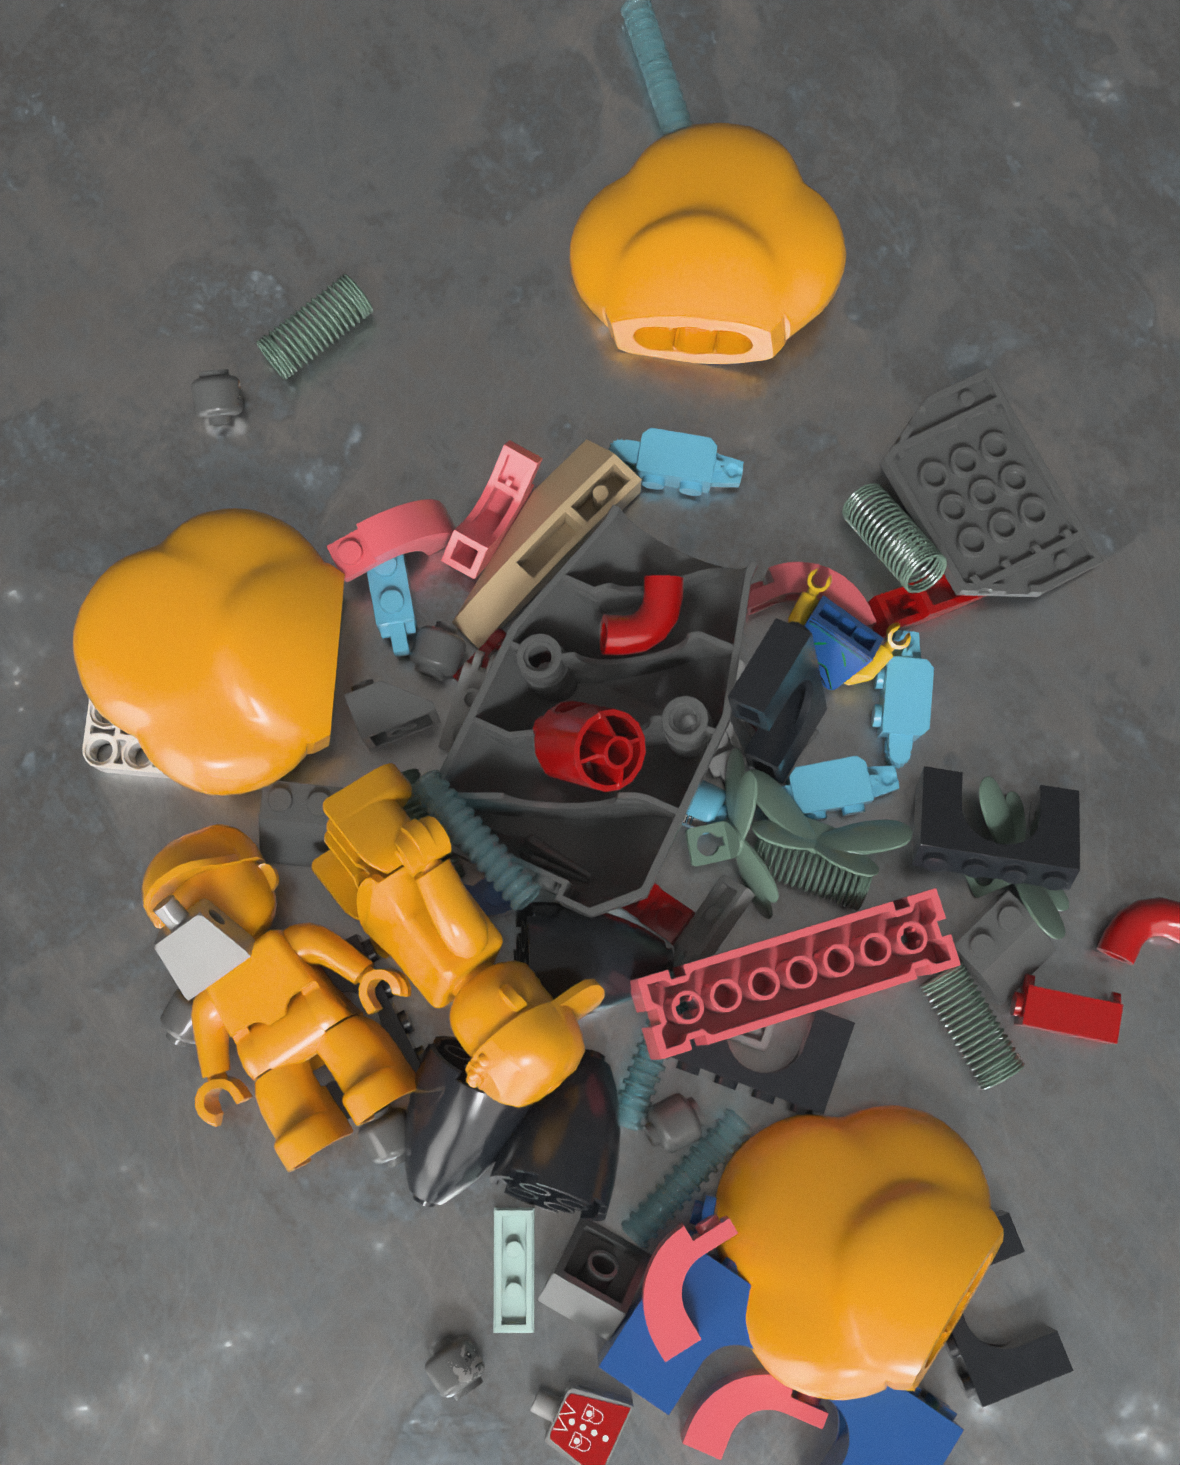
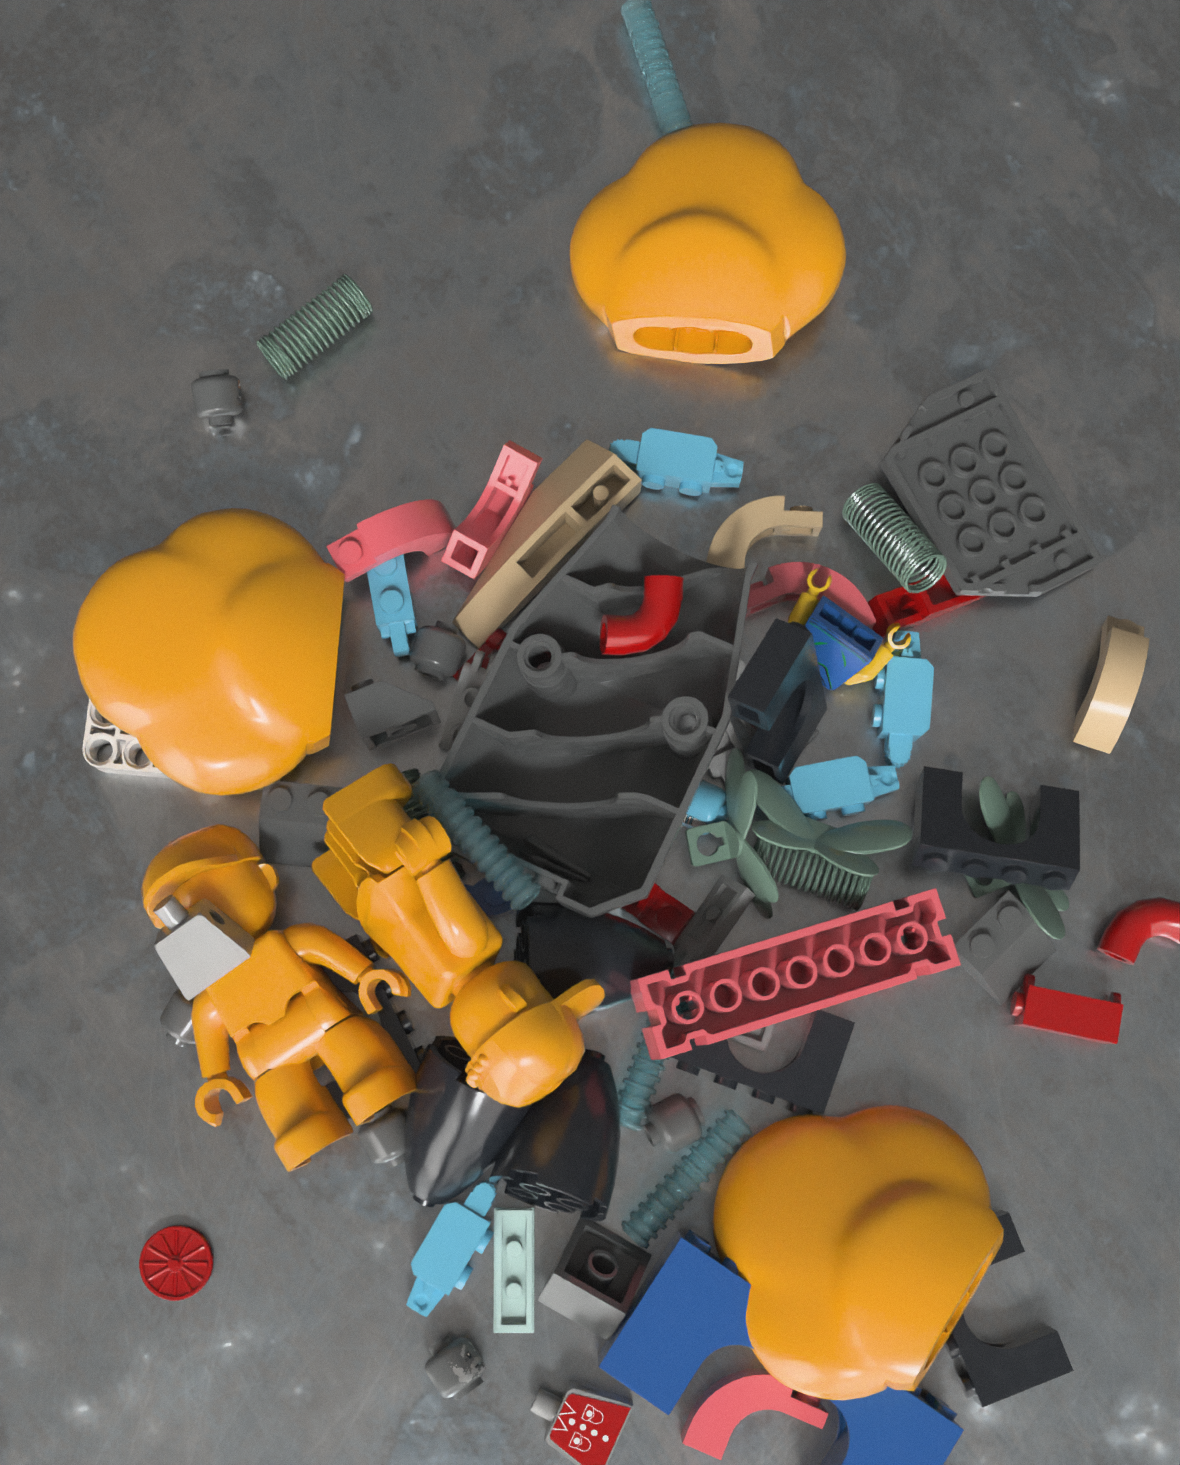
(176, 1262): none -> red wheel
(449, 1246): none -> medium azure hinge
(589, 745): red cylinder -> none
(663, 1282): coral arch -> none
(702, 1209): blue plate -> none
(757, 521): none -> tan arch
(996, 1071): sand green piece -> none
(1113, 685): none -> tan arch

